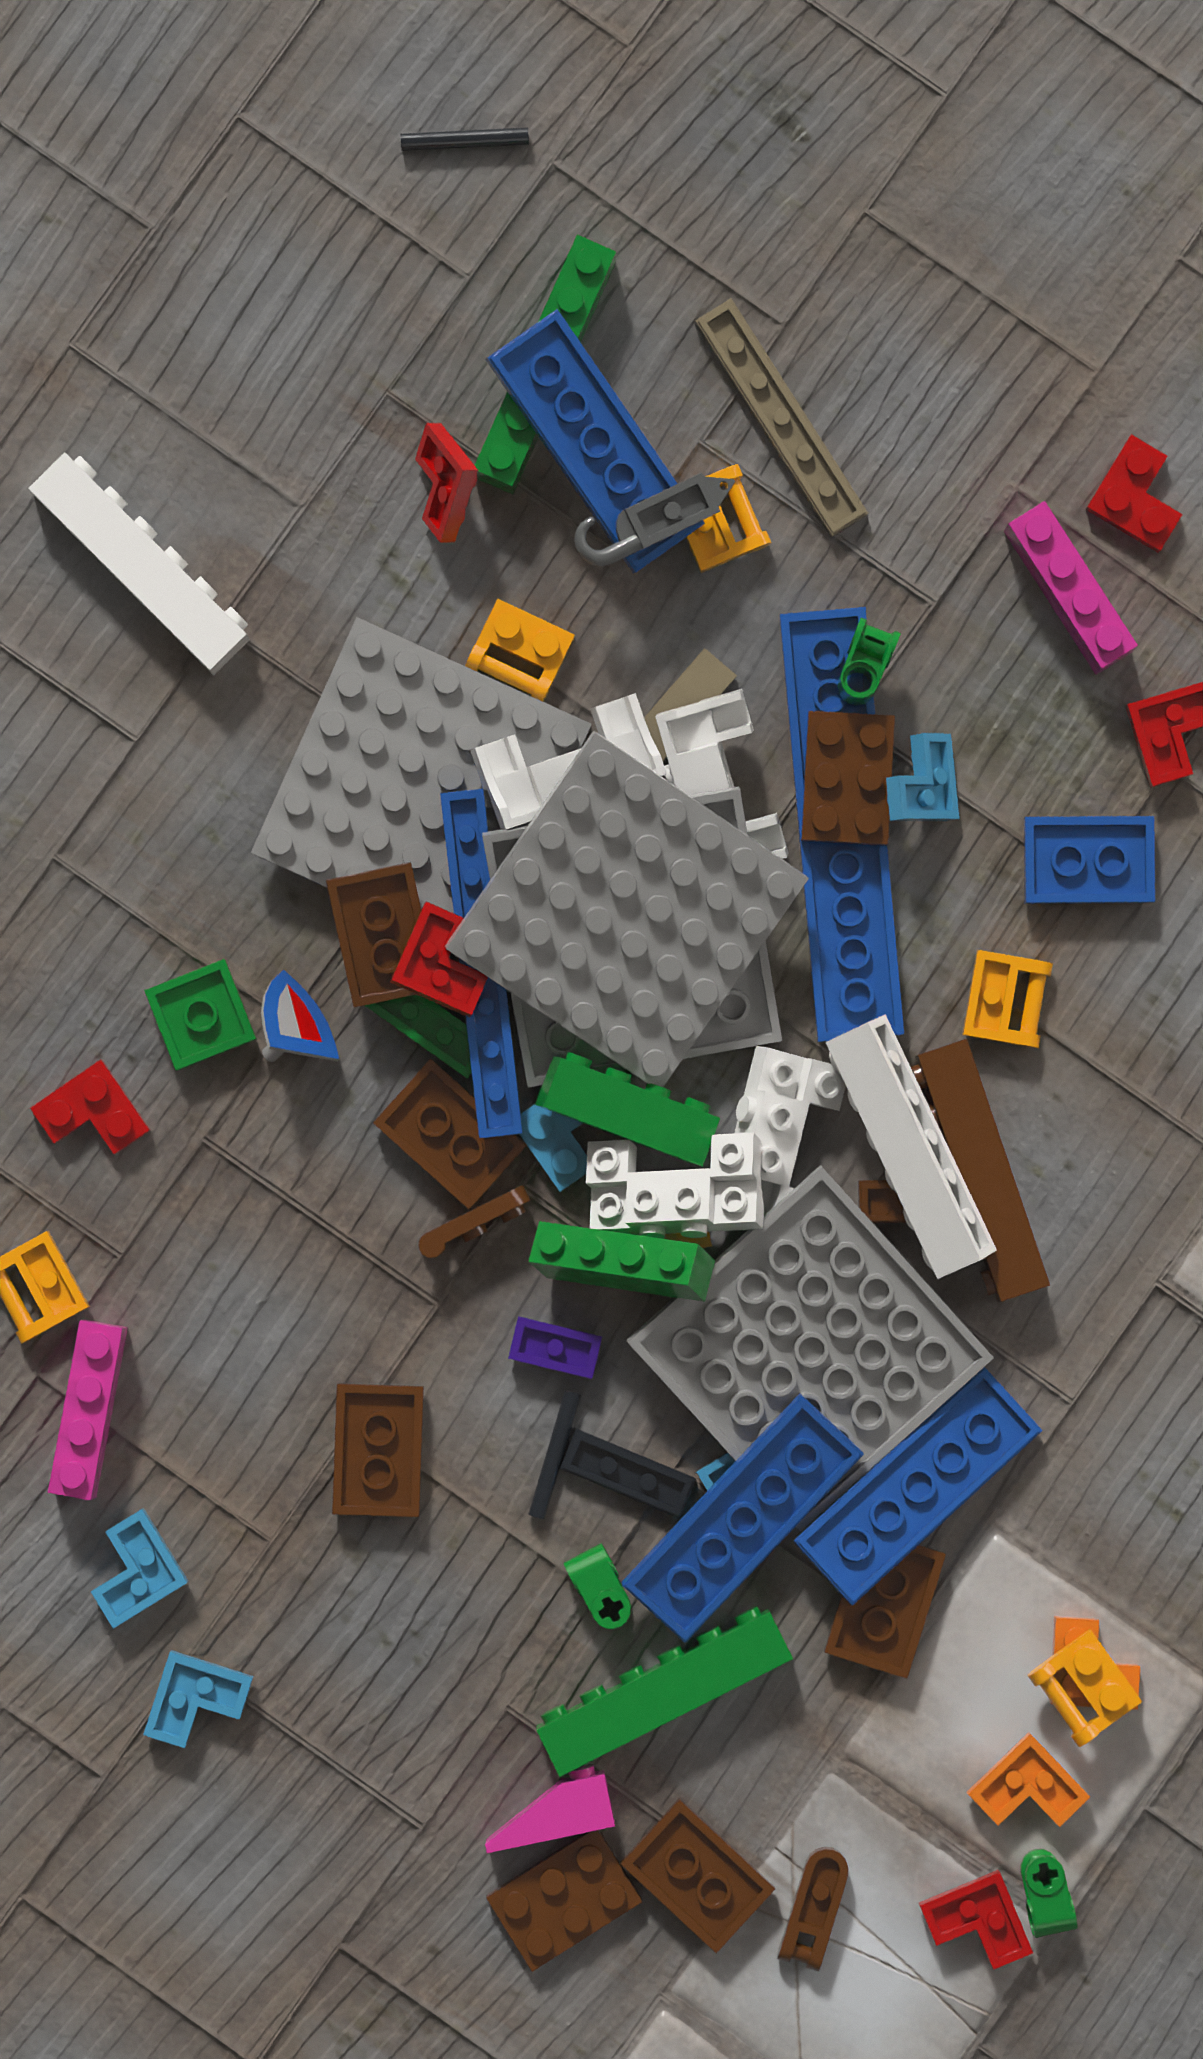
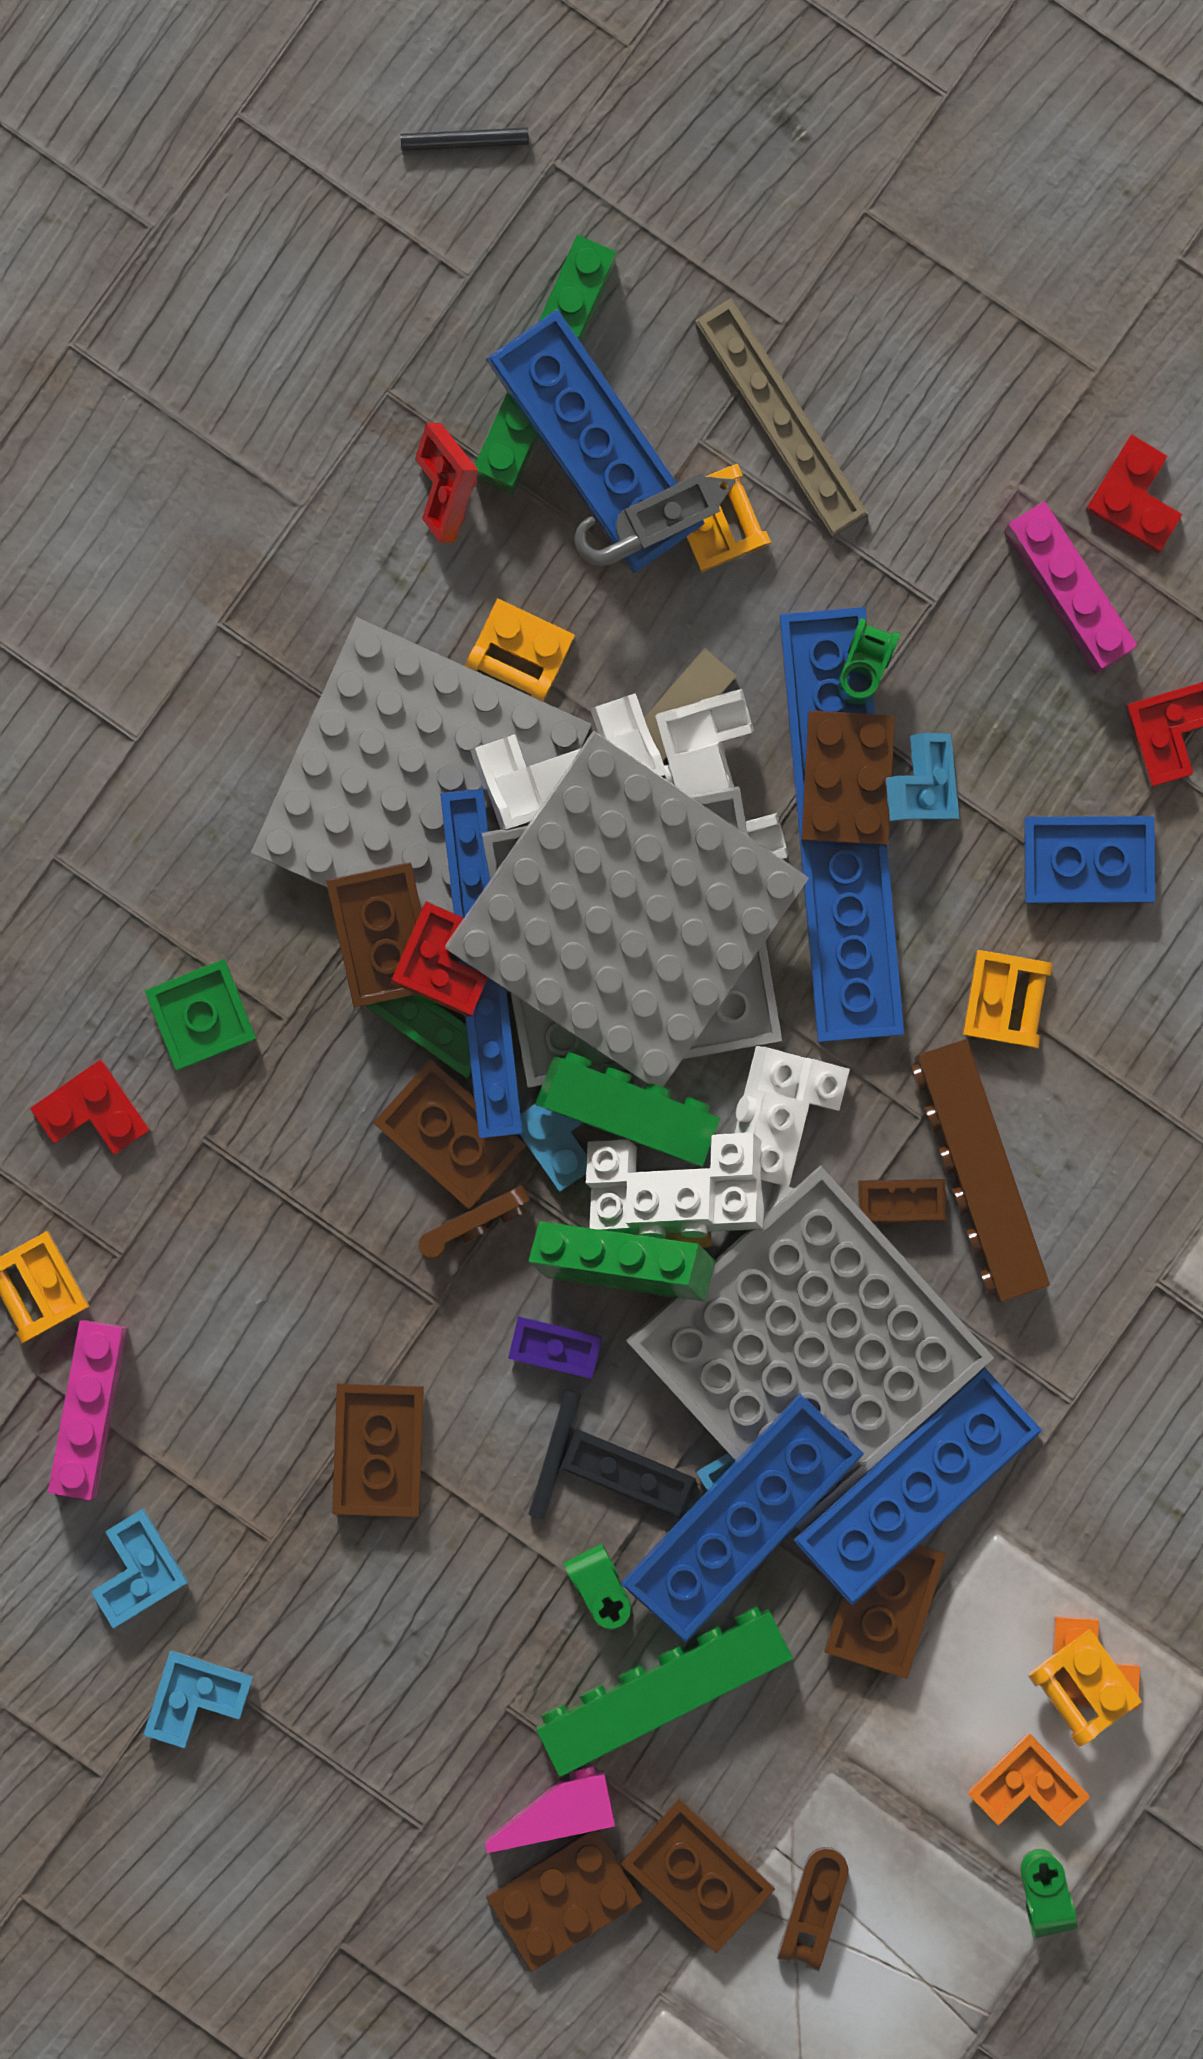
(139, 563): white brick -> none
(294, 1022): shield -> none
(910, 1147): white brick -> none
(983, 1907): red plate -> none

